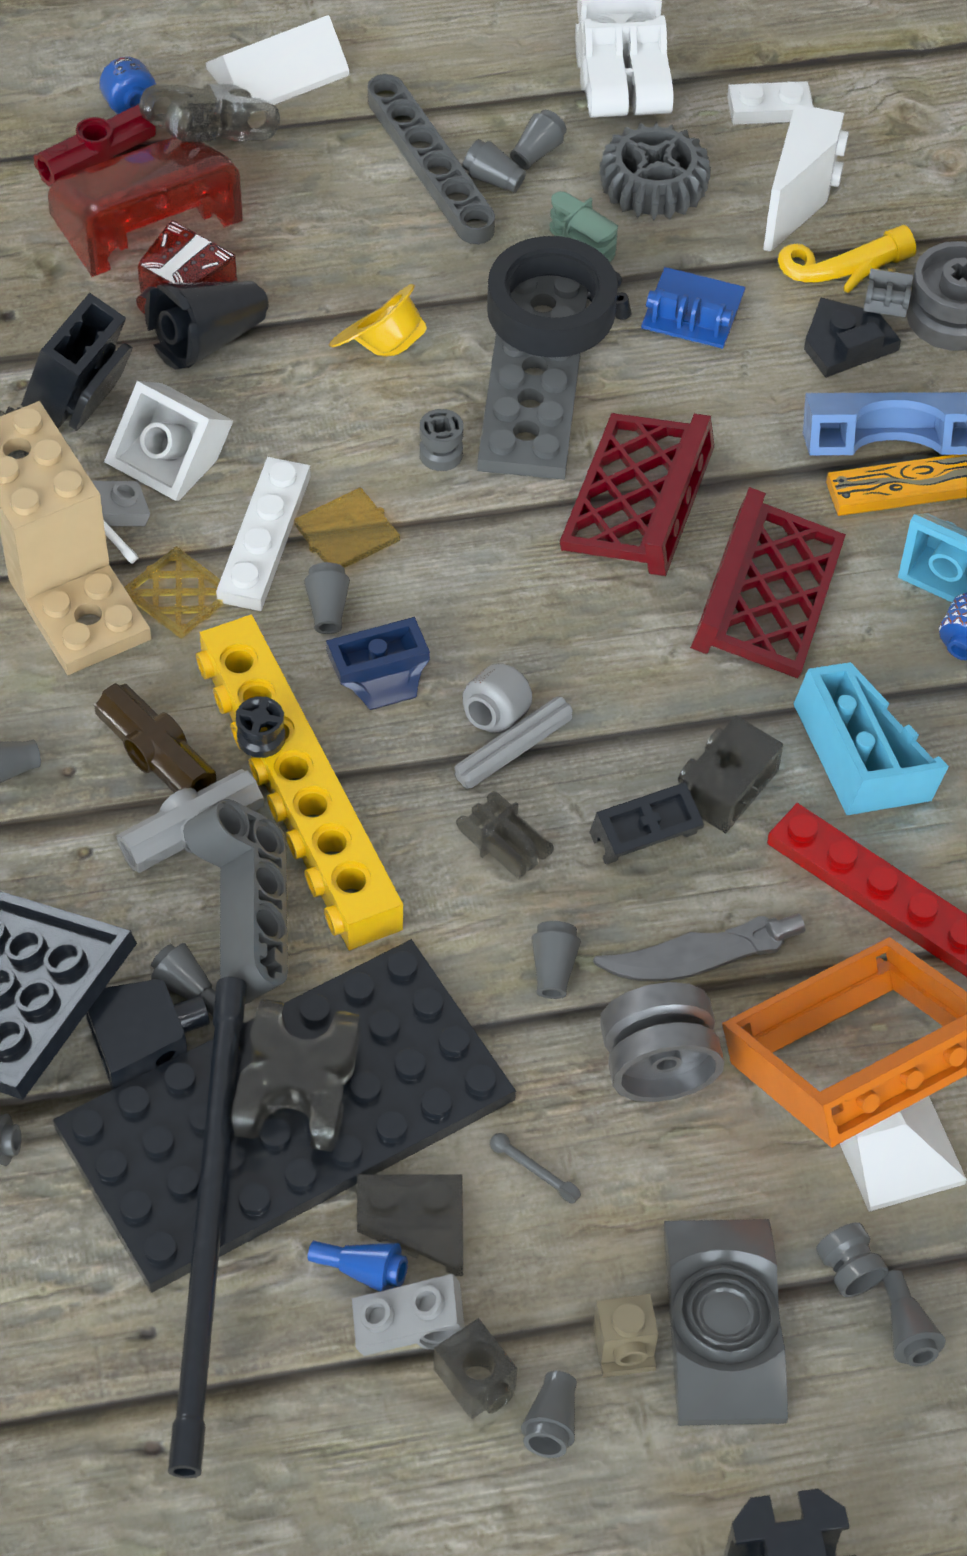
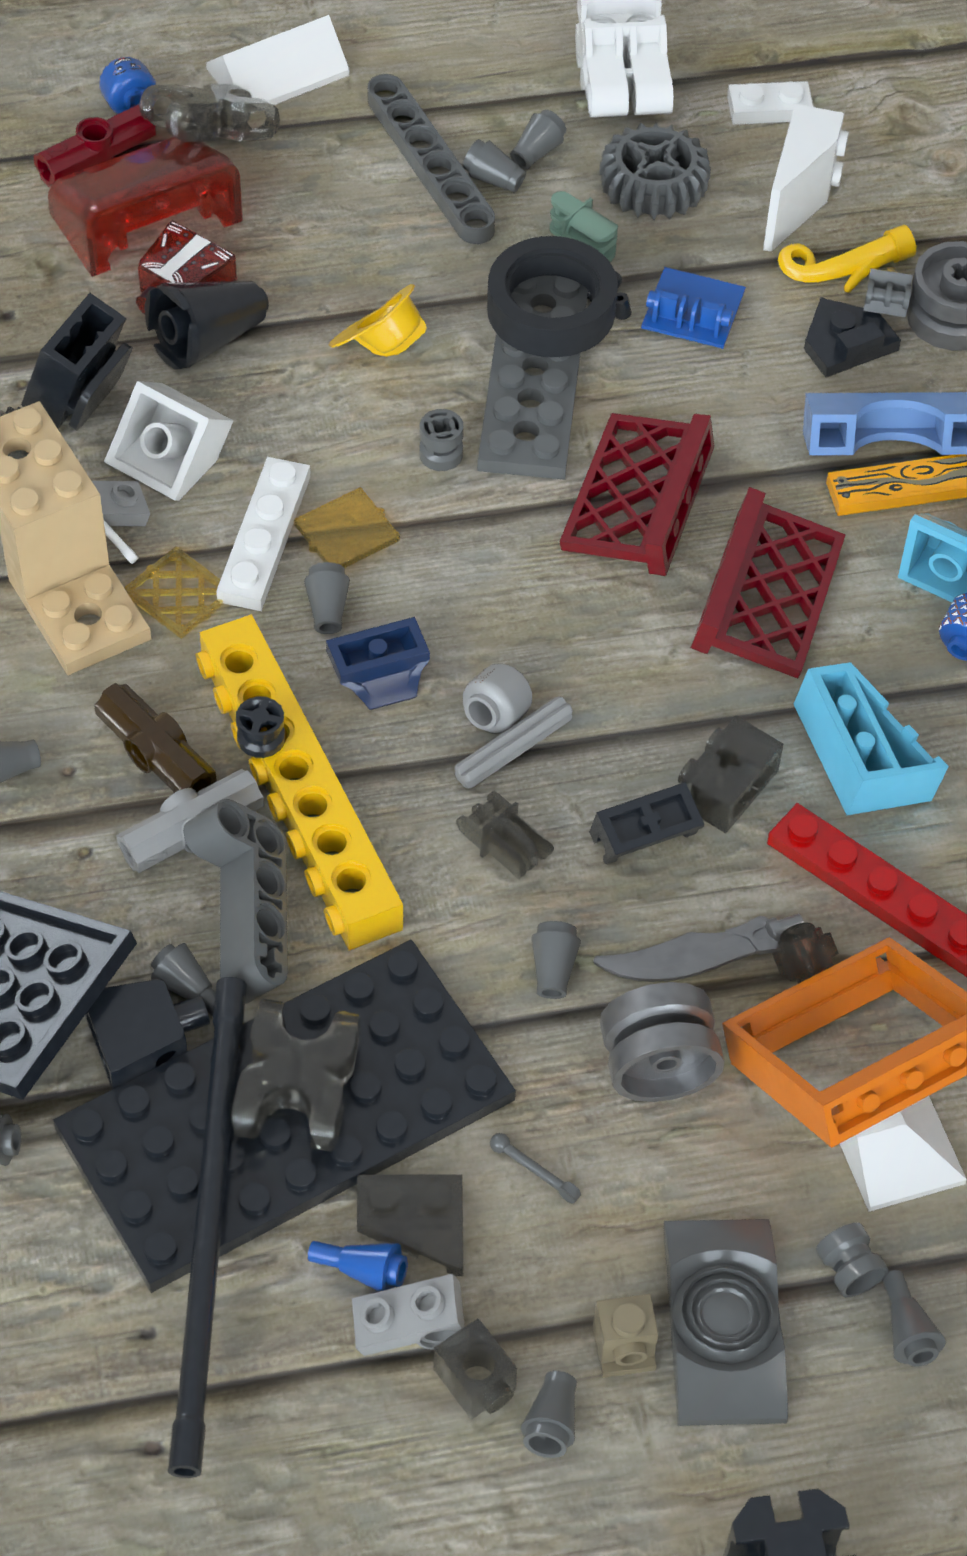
(804, 951): none -> clear smoke gear

